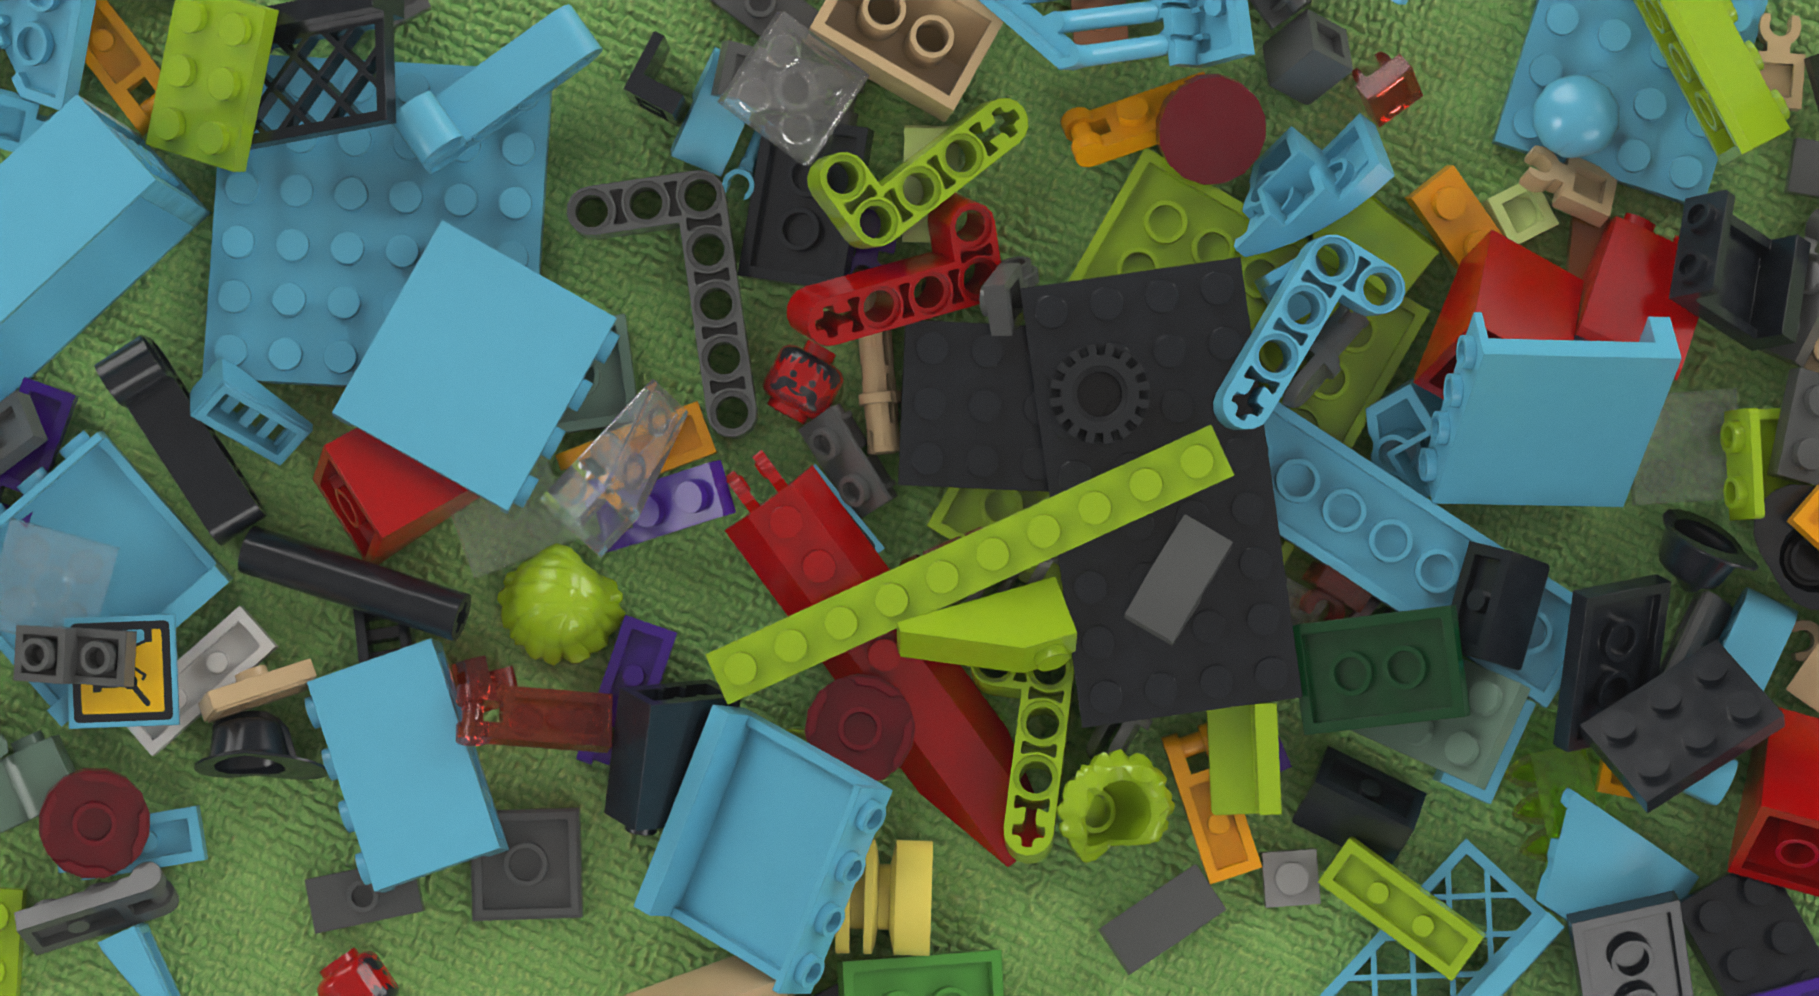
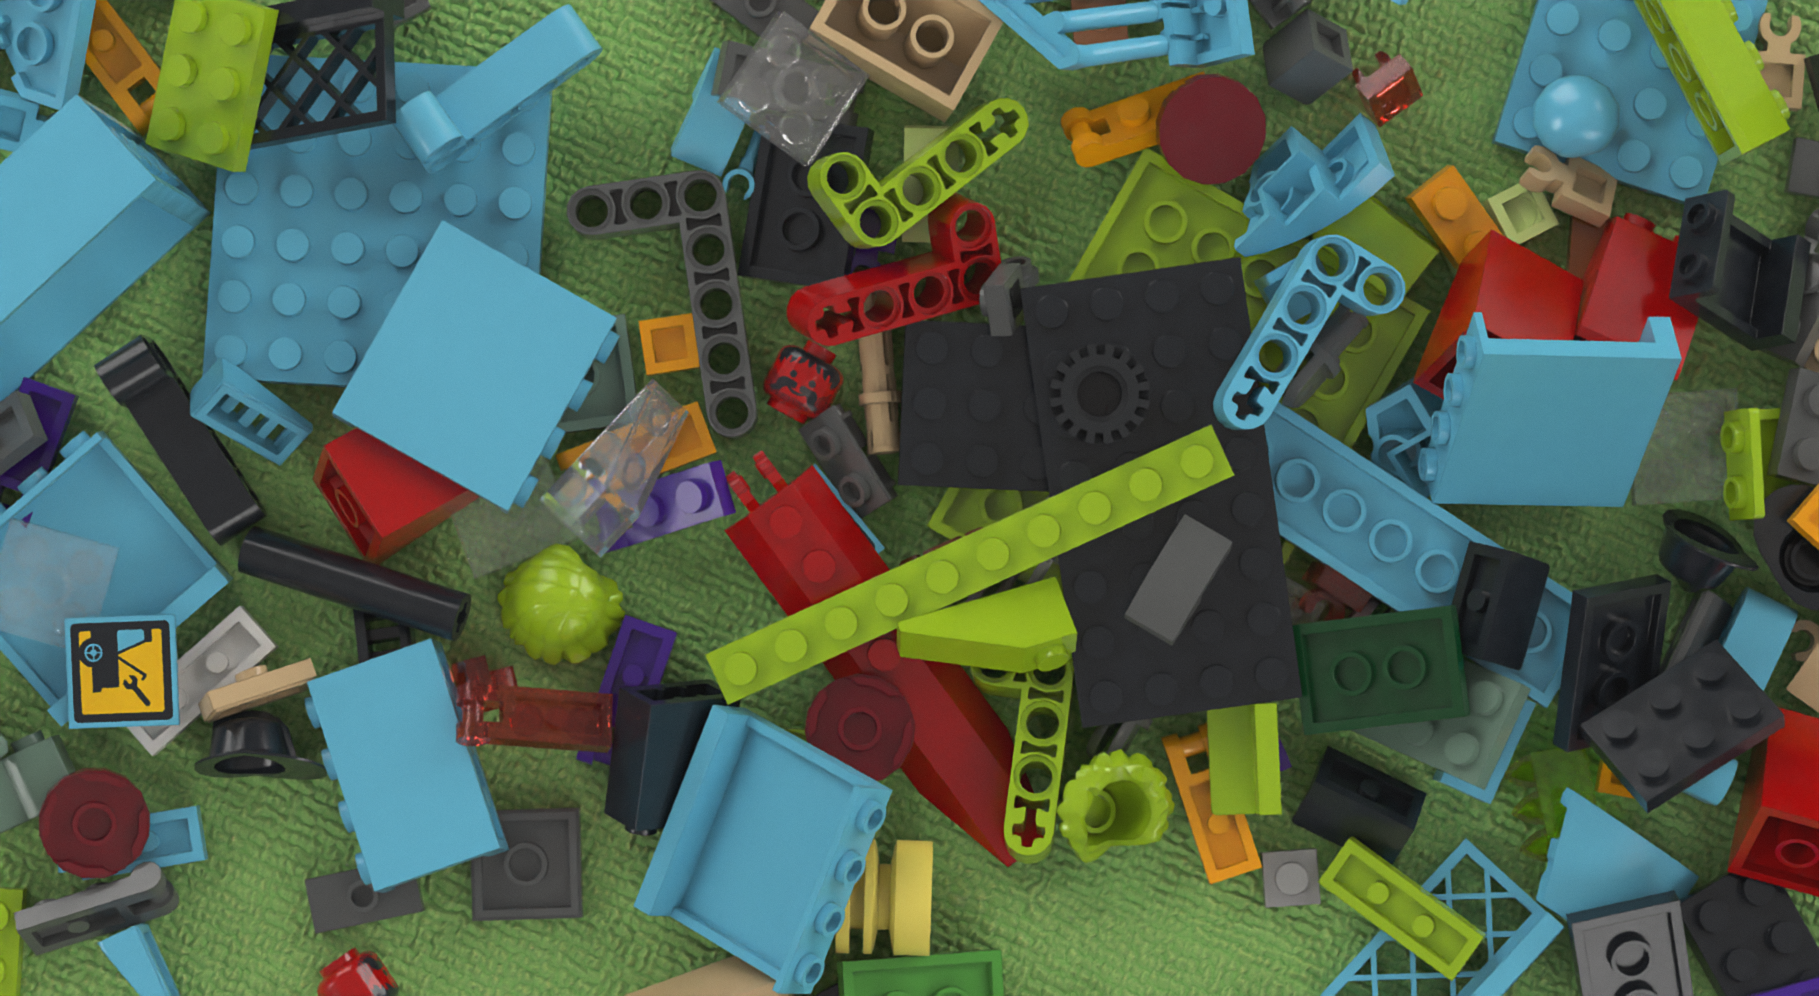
(75, 655): dark grey slope -> none
(647, 92): black panel -> none
(669, 344): none -> light orange plate
(1162, 919): dark grey slope -> none

